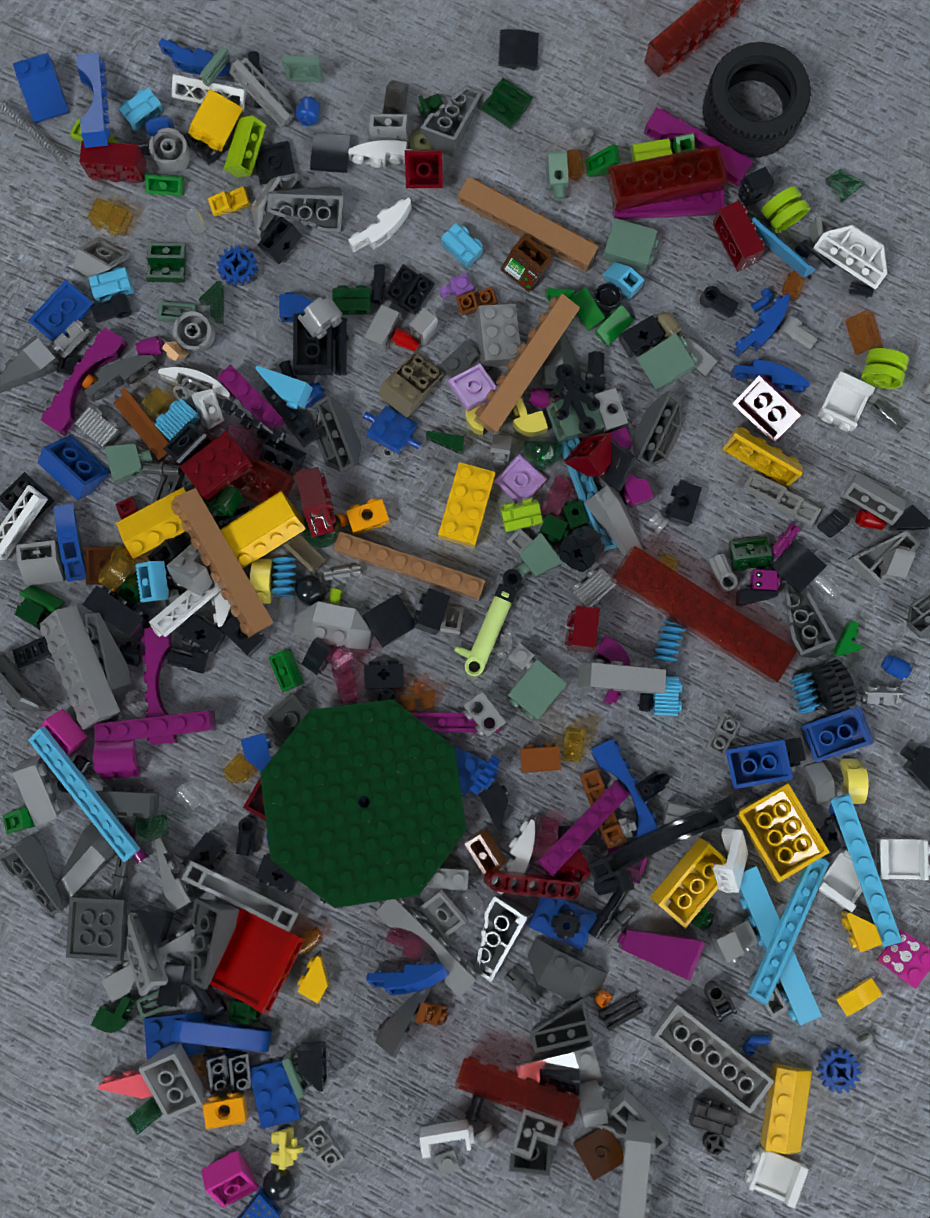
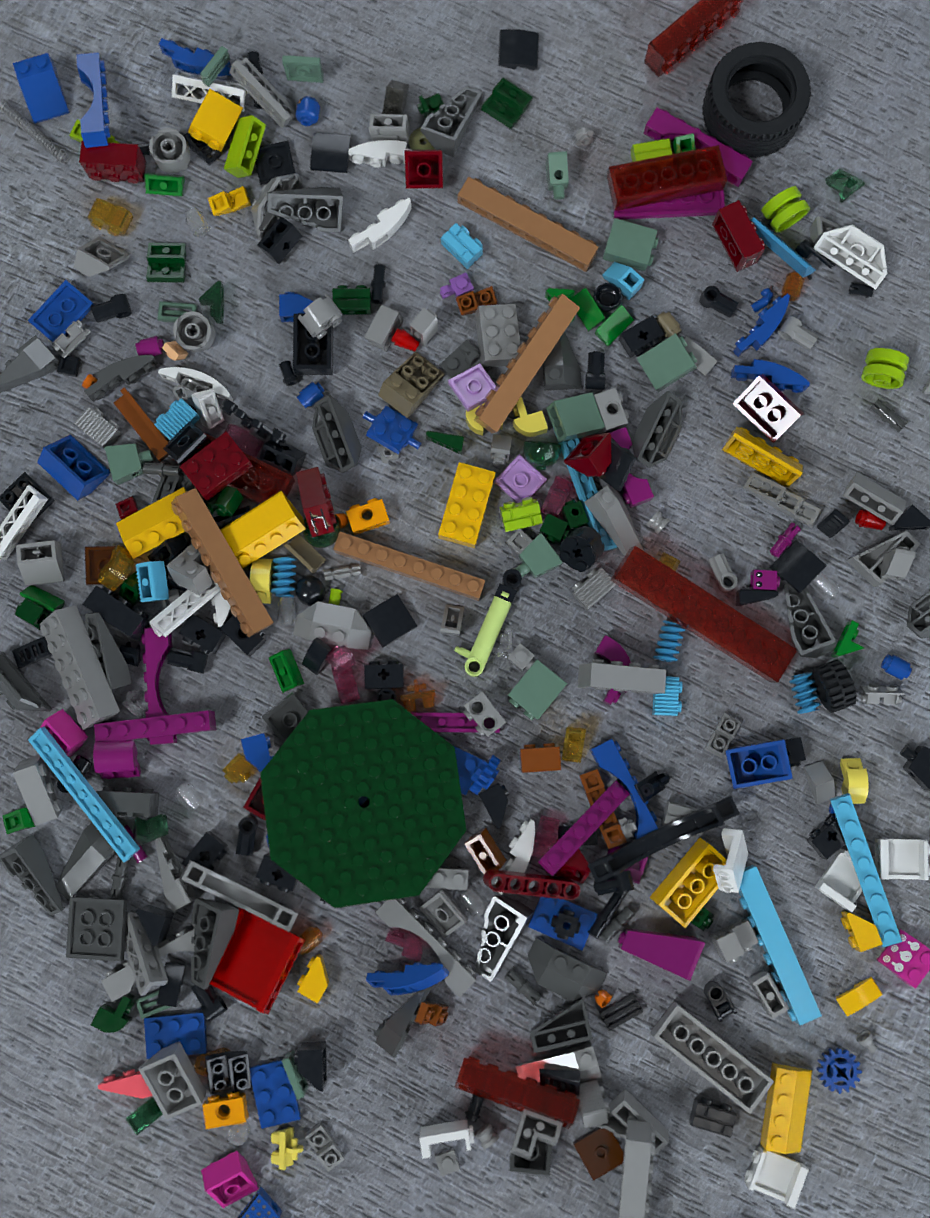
(69, 542): blue slope -> none
(105, 349): magenta arch -> none
(110, 284): medium azure brick -> none
(140, 109): medium azure brick -> none
(156, 402): clear yellow brick -> none
(158, 123): blue brick -> none
(221, 1035): blue beam -> none
(231, 260): blue gear -> none
(243, 1013): dark green bracket -> none
(250, 398): magenta arch -> none
(278, 1184): black hair -> none
(289, 389): medium azure slope -> none
(292, 417): black slope -> none
(341, 348): black pin -> none
(408, 289): black slope -> none
(431, 611): black brick -> none
(527, 263): reddish brown slope -> none
(540, 398): magenta brick -> none
(574, 396): black plant -> none
(575, 164): clear orange brick -> none
(583, 629): dark red brick -> none
(600, 162): green slope -> none
(645, 702): black pin -> none
(690, 494): black brick -> none
(713, 1146): black wheel -> none
(750, 553): dark green bracket -> none
(753, 1041): blue arm -> none
(755, 187): black brick -> none
(781, 832): yellow slope -> none
(787, 931): medium azure plate -> none
(838, 734): blue slope -> none
(845, 401): white panel -> none
(863, 332): clear orange panel -> none

